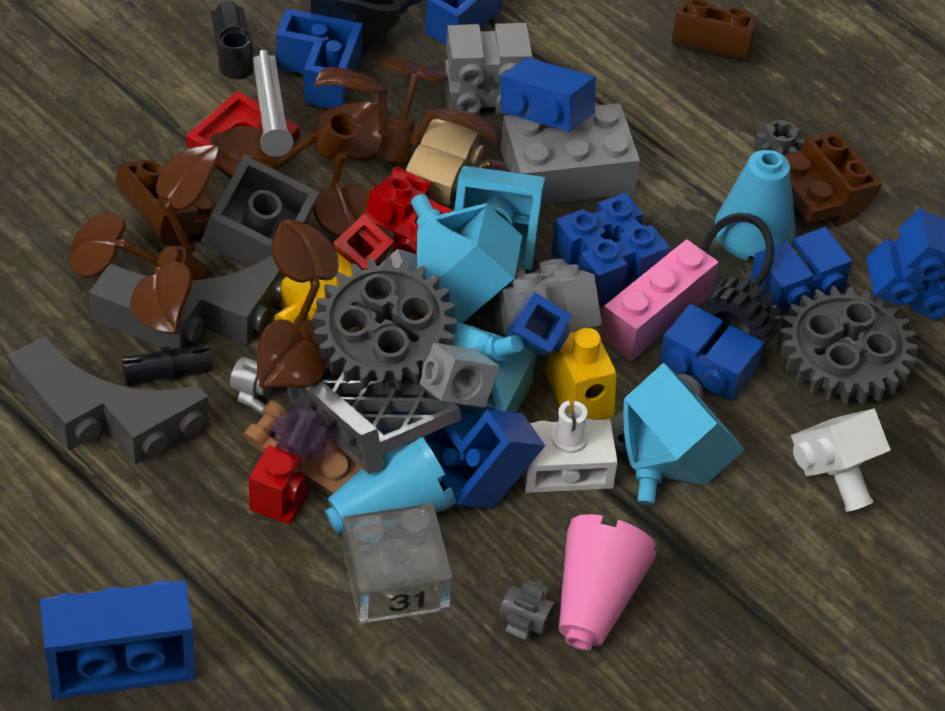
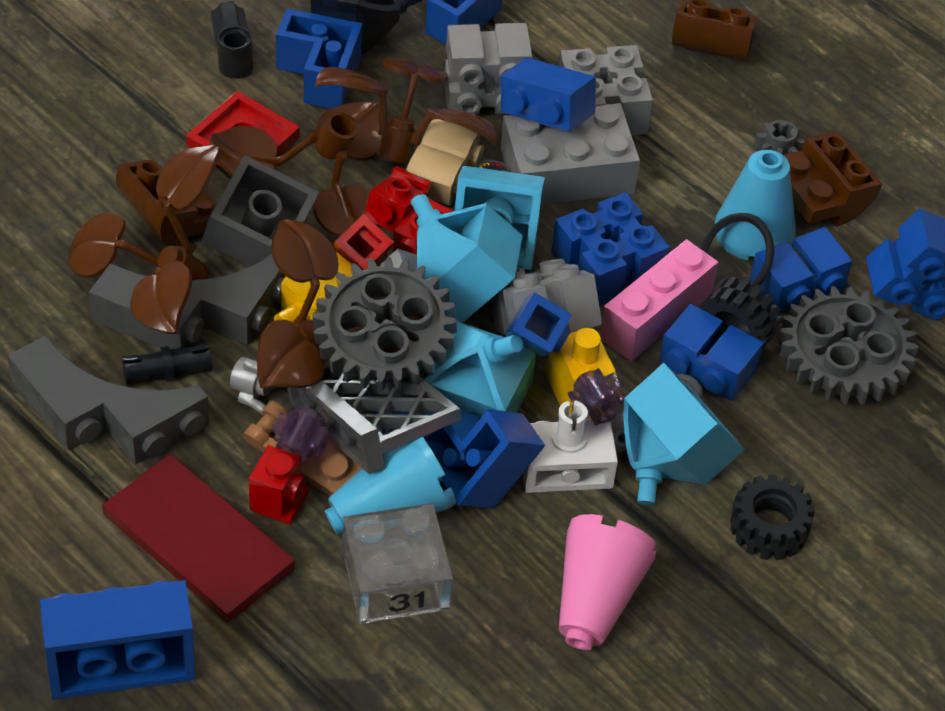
(198, 537): none -> dark red tile
(275, 138): light grey axle -> none
(458, 375): light grey brick -> none
(527, 609): dark grey gear -> none
(599, 395): none -> clear purple gear
(617, 81): none -> light grey brick
(775, 496): none -> black tyre
(839, 449): white brick -> none

